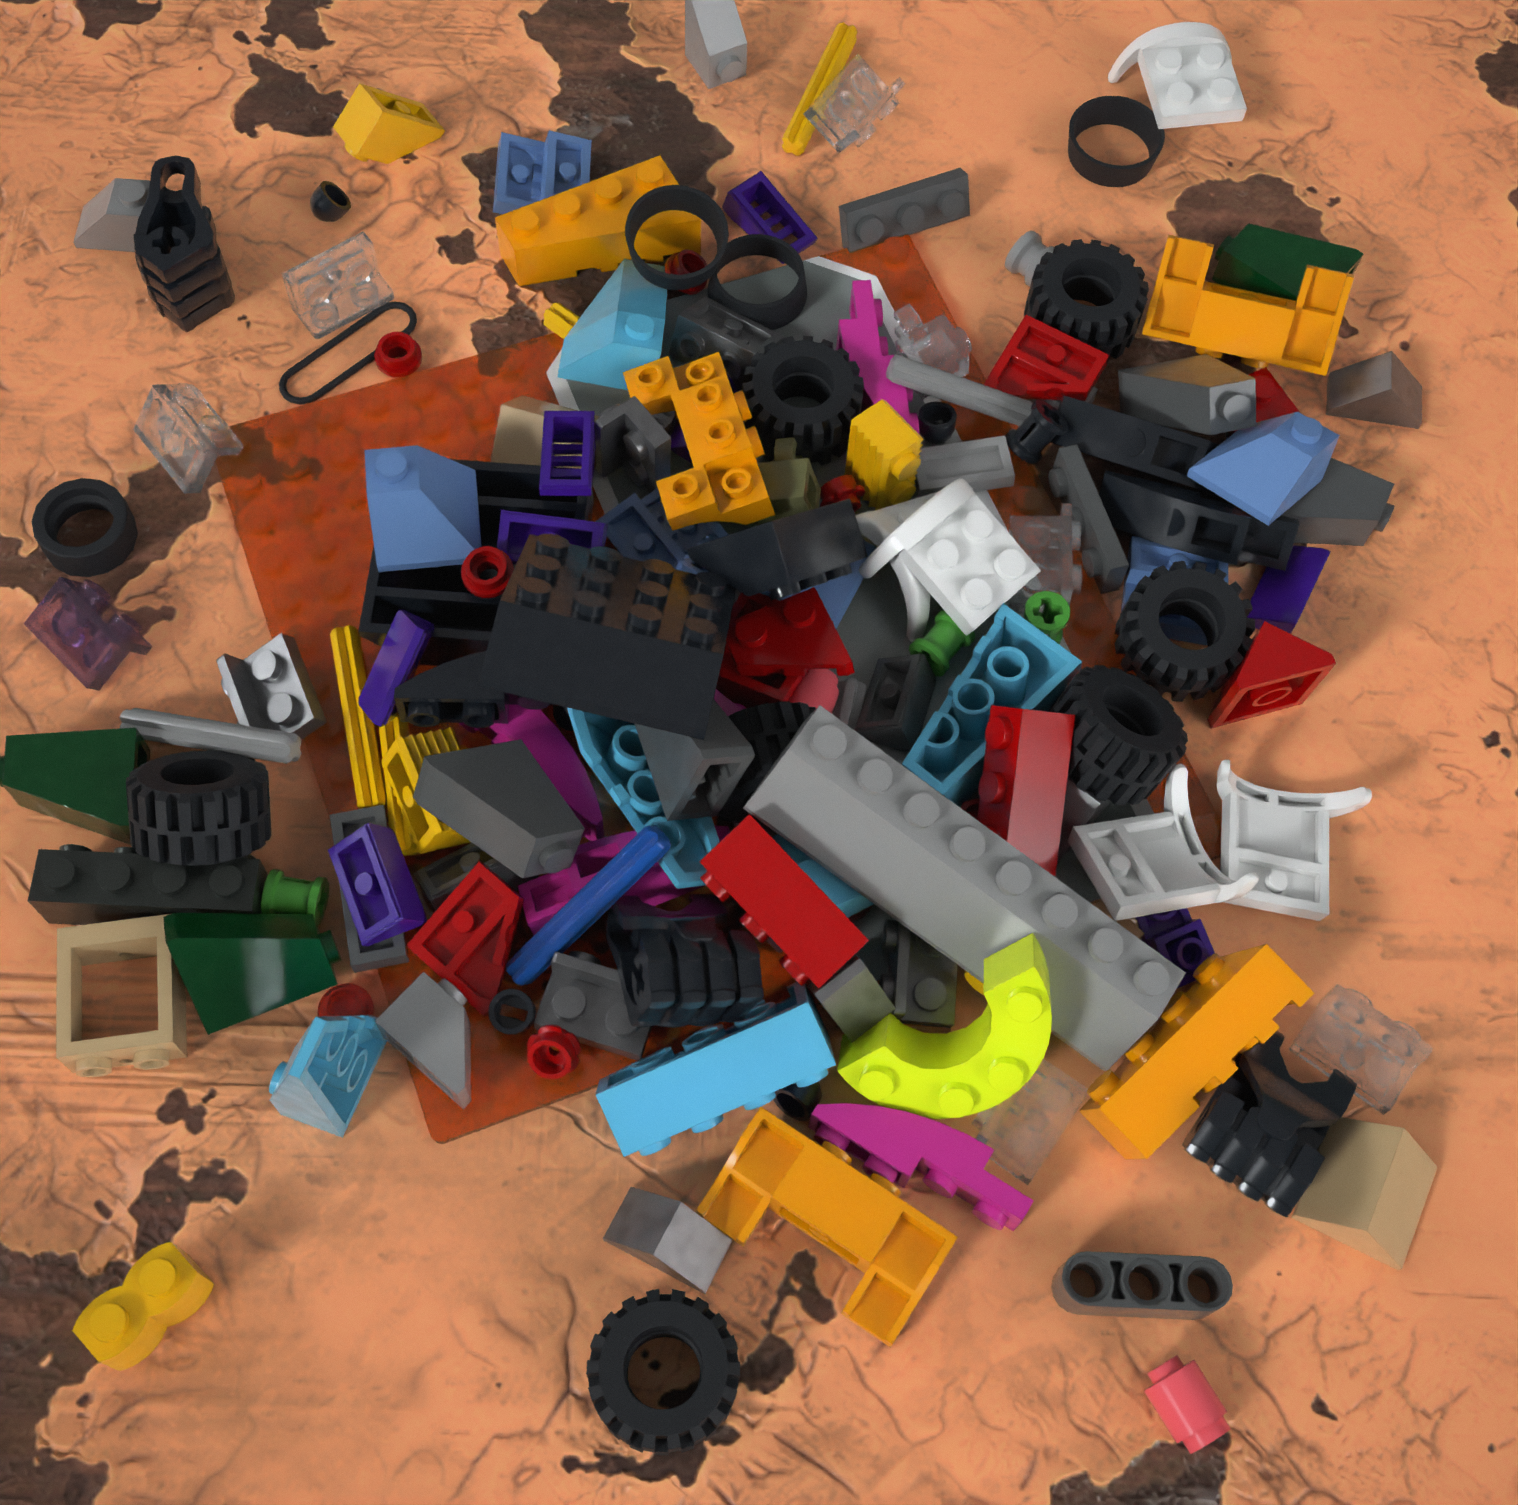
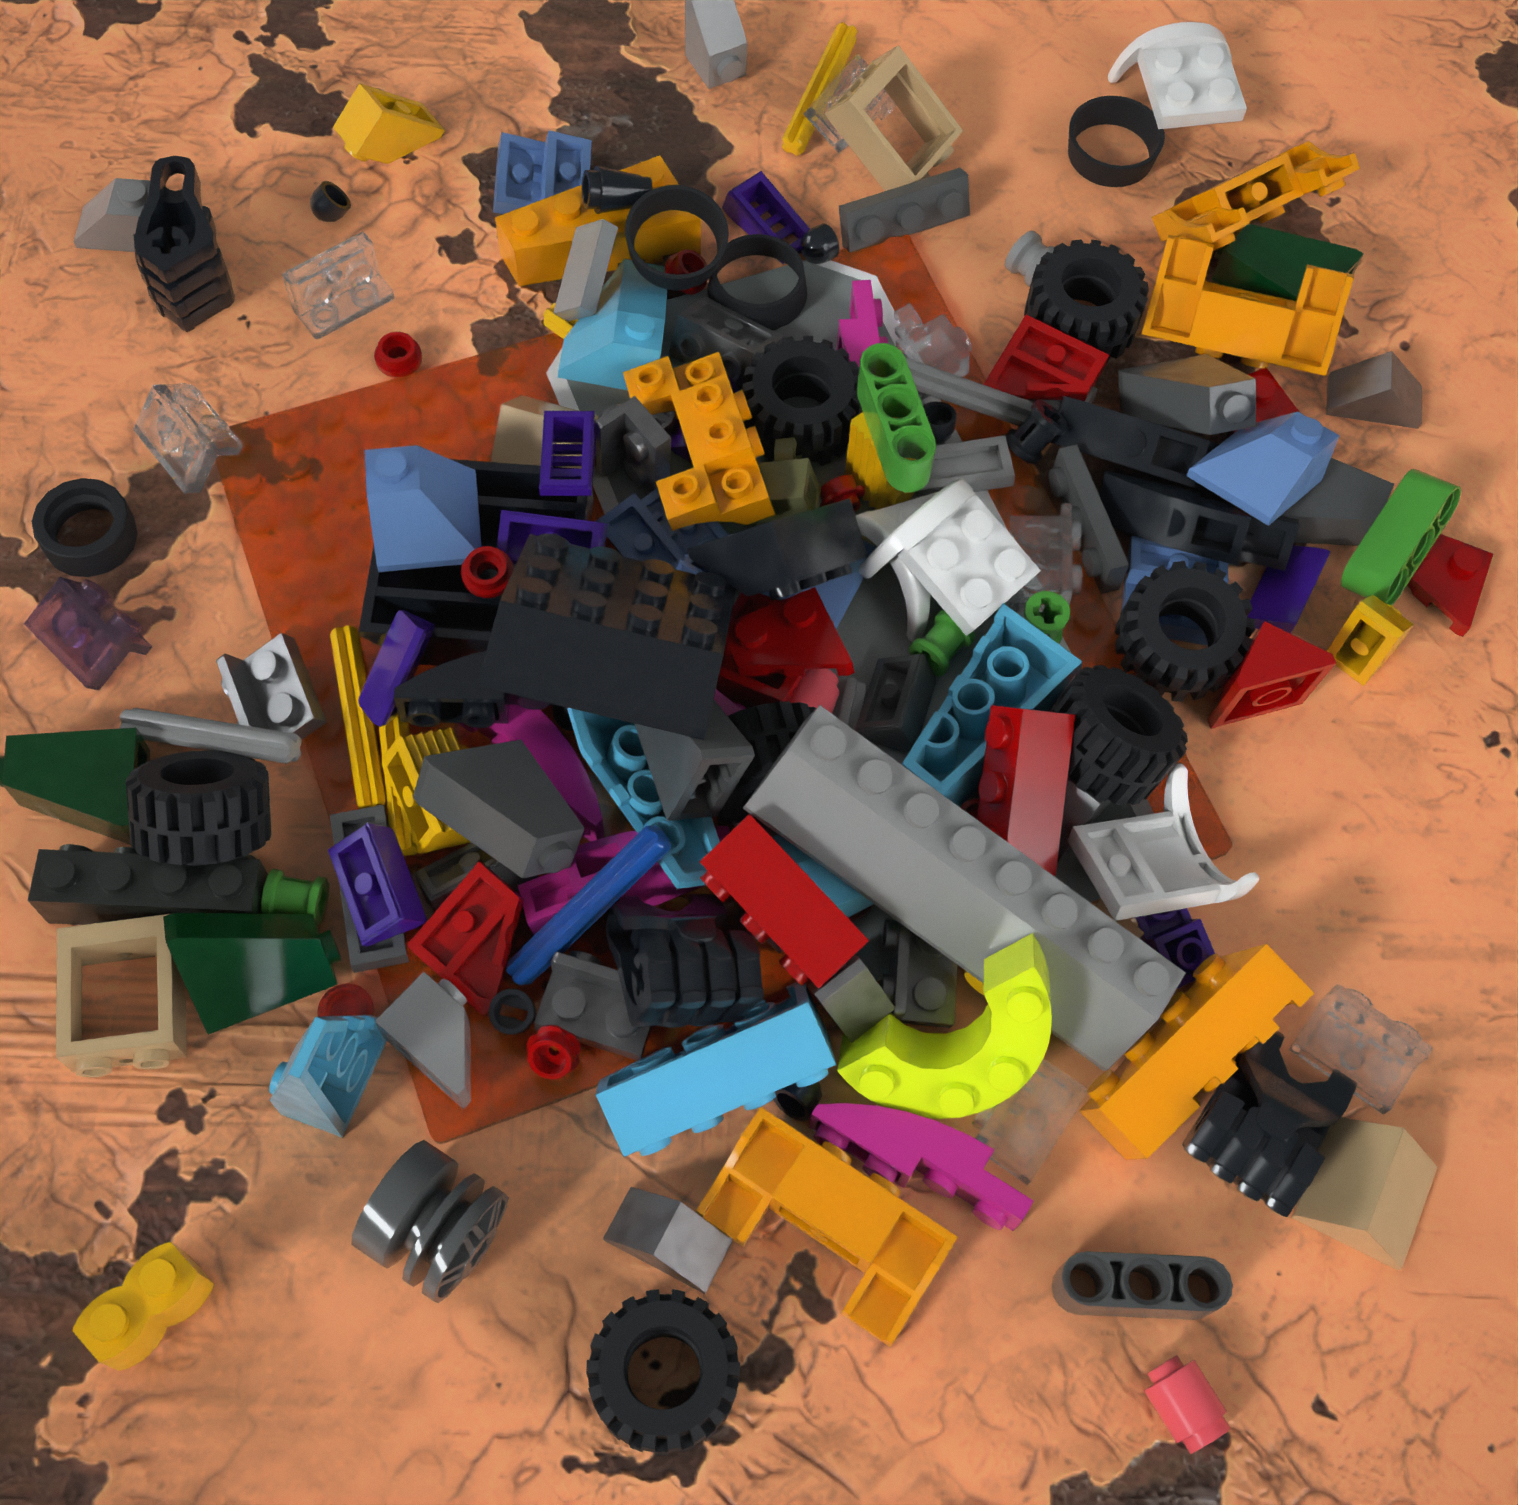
(297, 367): black piece -> none
(422, 1215): none -> dark grey wheel
(585, 270): none -> light grey tile
(612, 189): none -> black cone
(820, 244): none -> black hinge
(887, 392): none -> bright green beam
(916, 102): none -> tan window
(1259, 193): none -> light orange bracket
(1281, 840): white piece -> none
(1368, 638): none -> yellow slope
(1401, 536): none -> bright green beam
(1452, 580): none -> red wing

